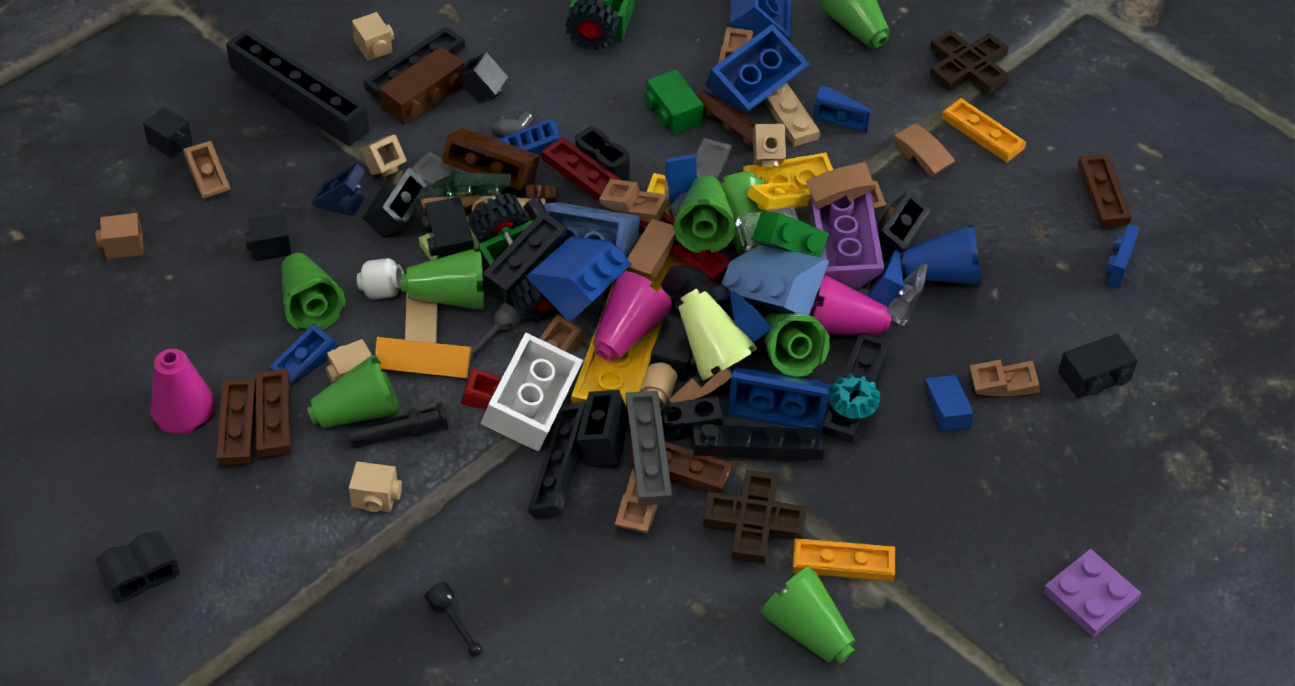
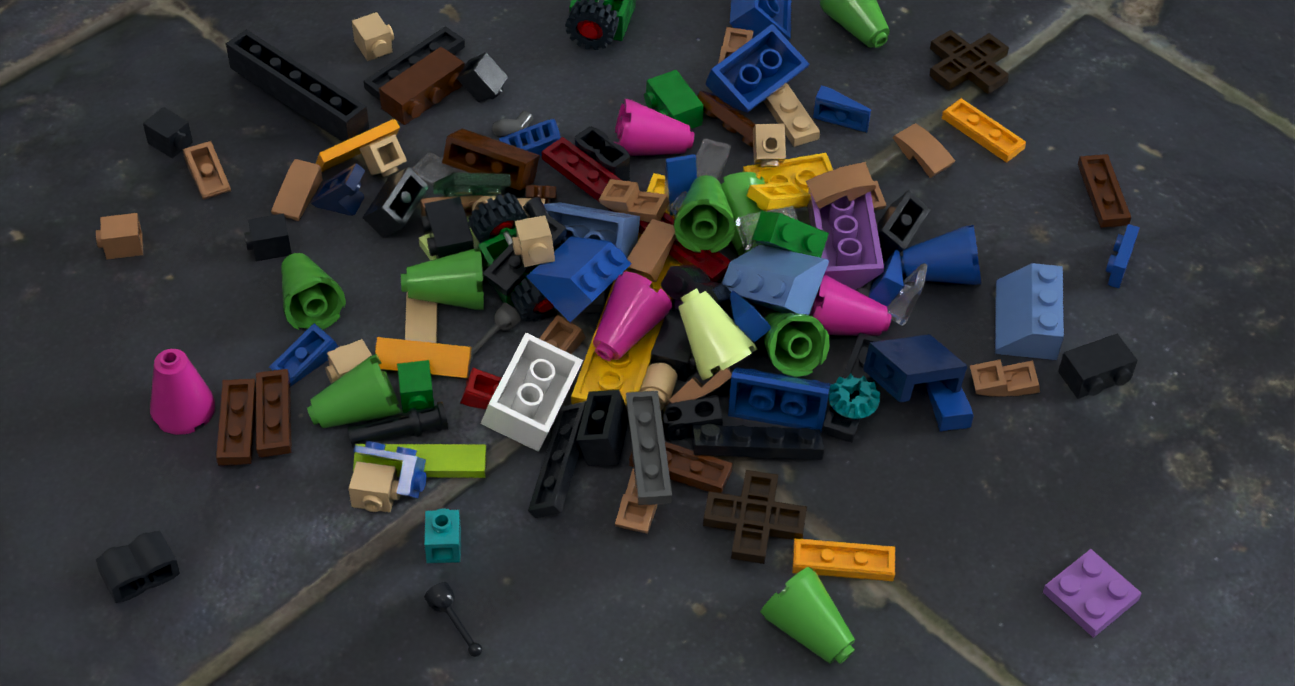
(297, 189): none -> medium nougat slope
(350, 147): none -> light orange tile
(380, 278): white head -> none
(412, 474): none -> bracket
(415, 385): none -> green brick
(441, 459): none -> lime tile
(442, 536): none -> teal brick
(533, 241): none -> tan brick
(650, 132): none -> dark pink cone
(911, 361): none -> dark blue panel
(1030, 312): none -> medium blue slope

